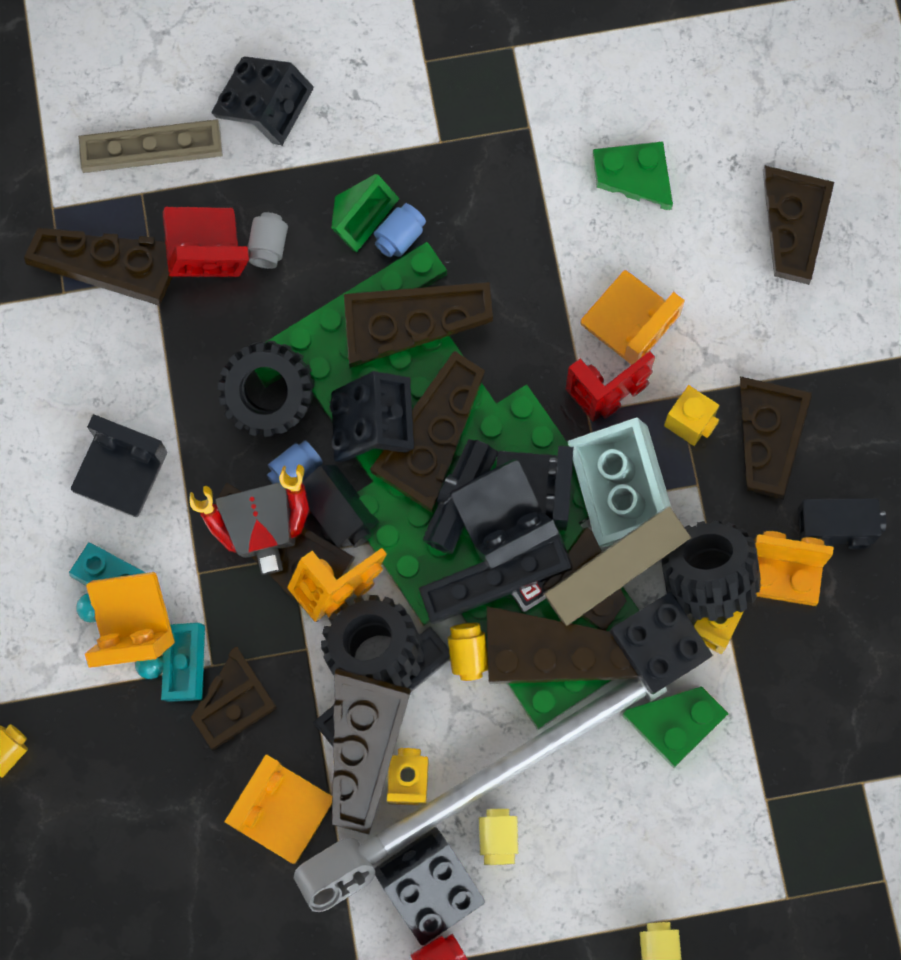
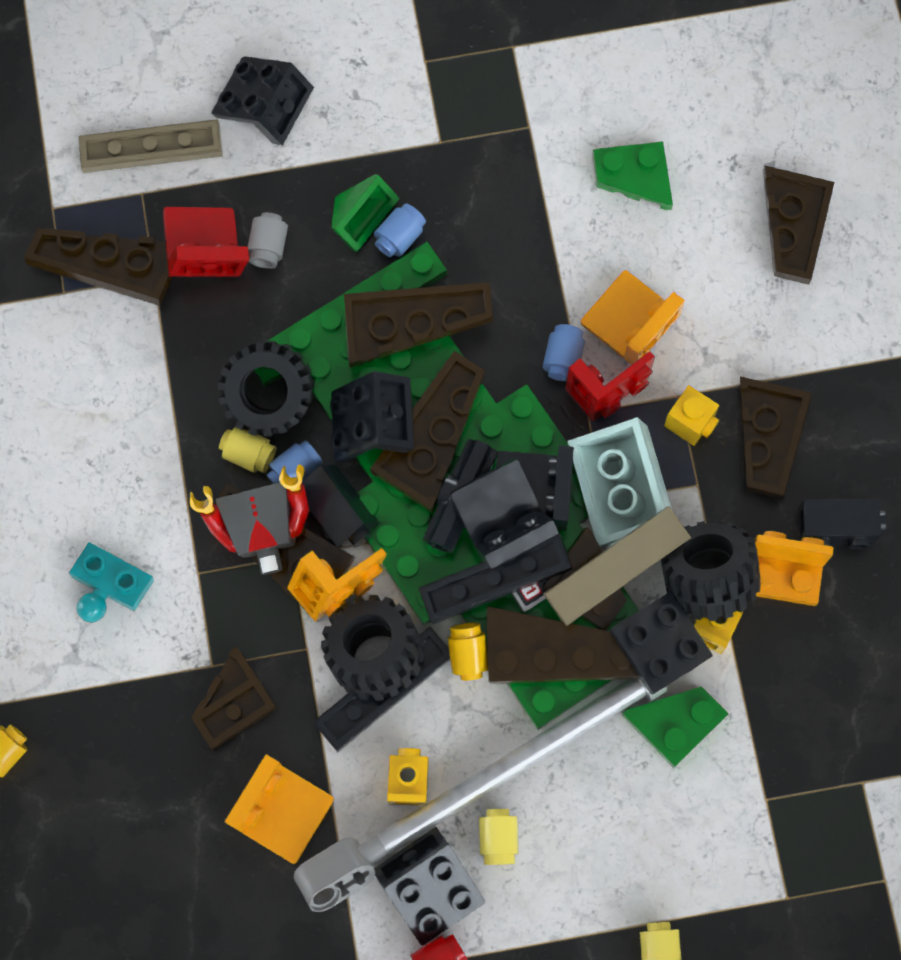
(119, 466): black bracket -> none
(129, 620): light orange bracket -> none
(180, 664): teal plate -> none
(247, 450): none -> light yellow brick
(365, 736): wing -> none
(563, 349): none -> medium blue brick

